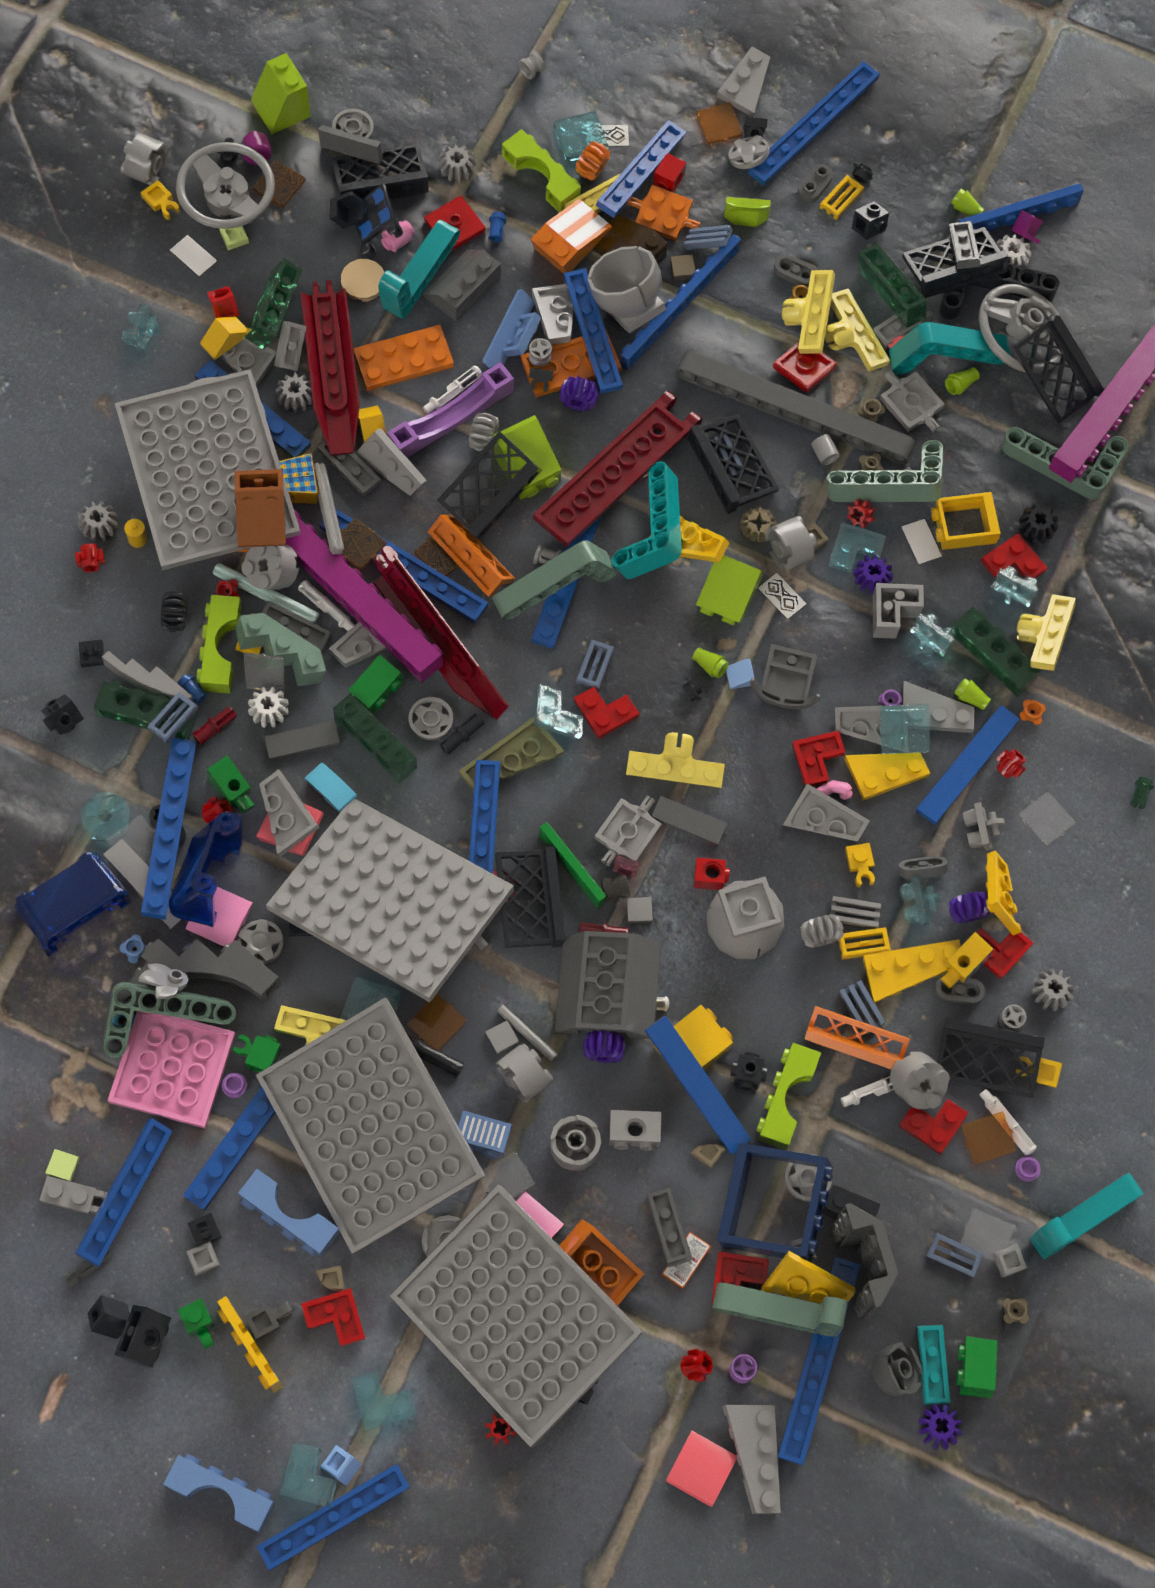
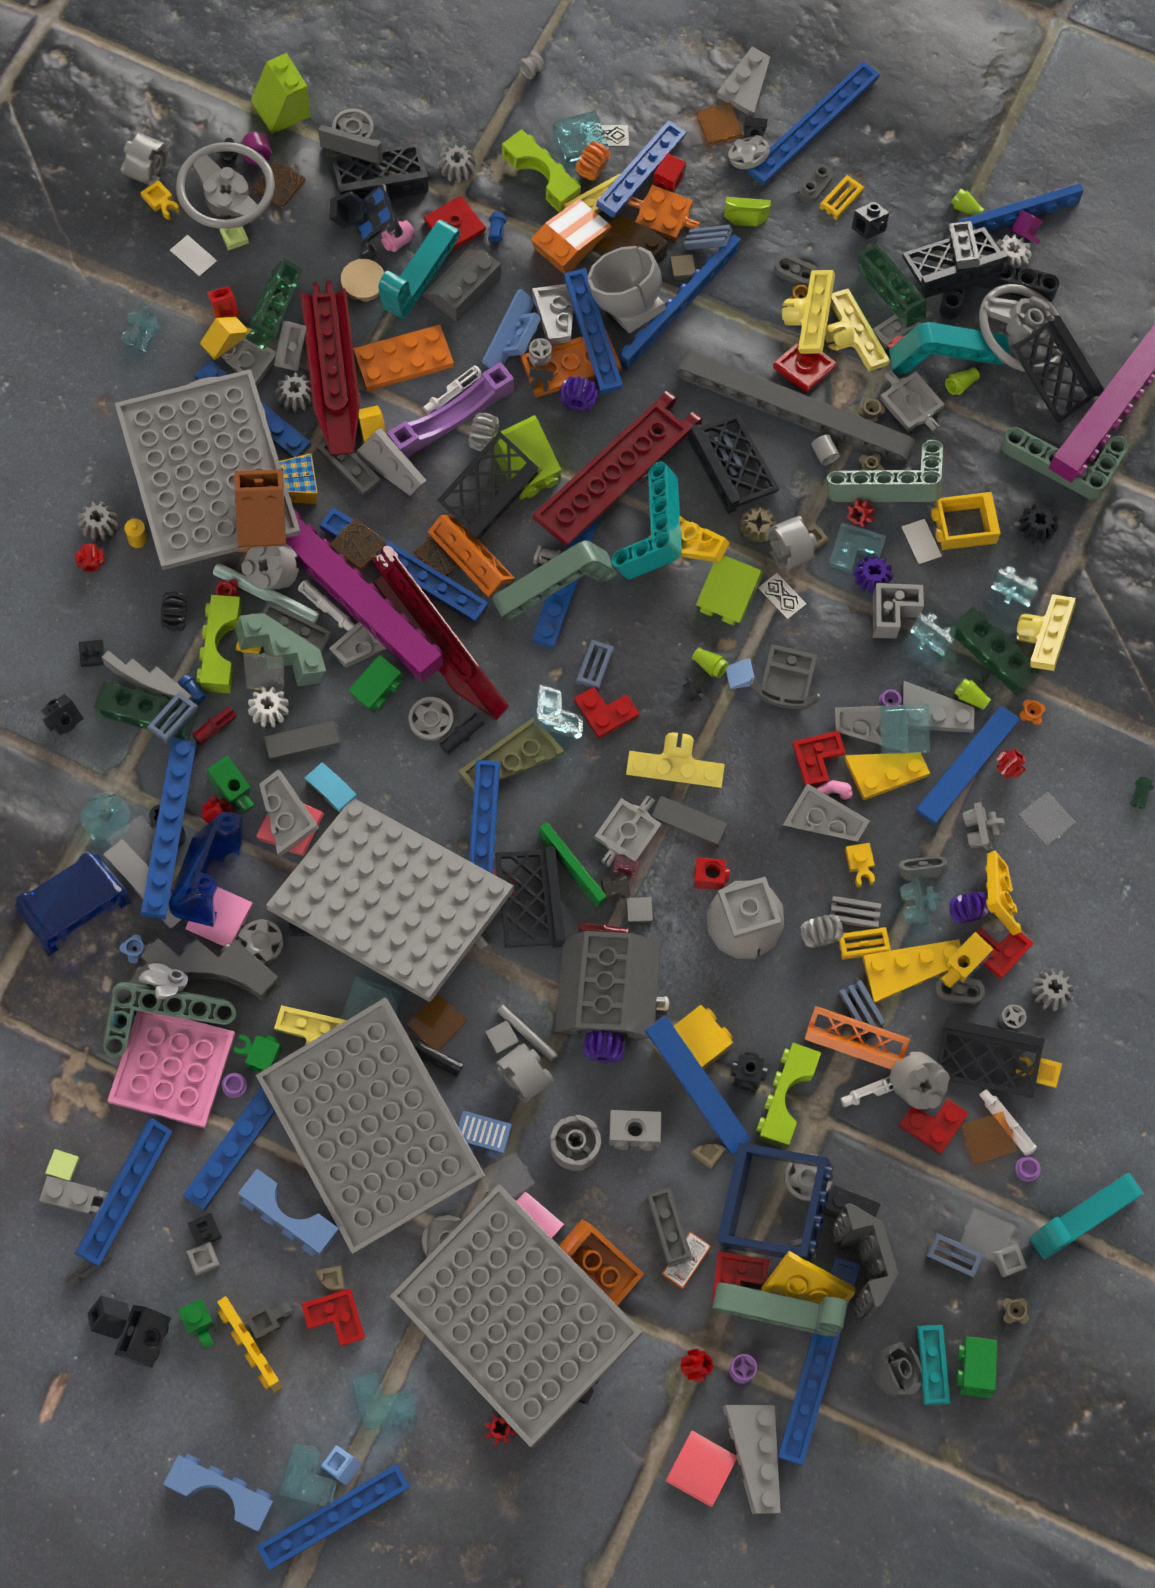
(328, 509): light grey axle -> none
(375, 738): clear green brick -> none
(862, 173): black plate -> none
(930, 1427): dark purple gear -> none
(1014, 553): red plate -> none

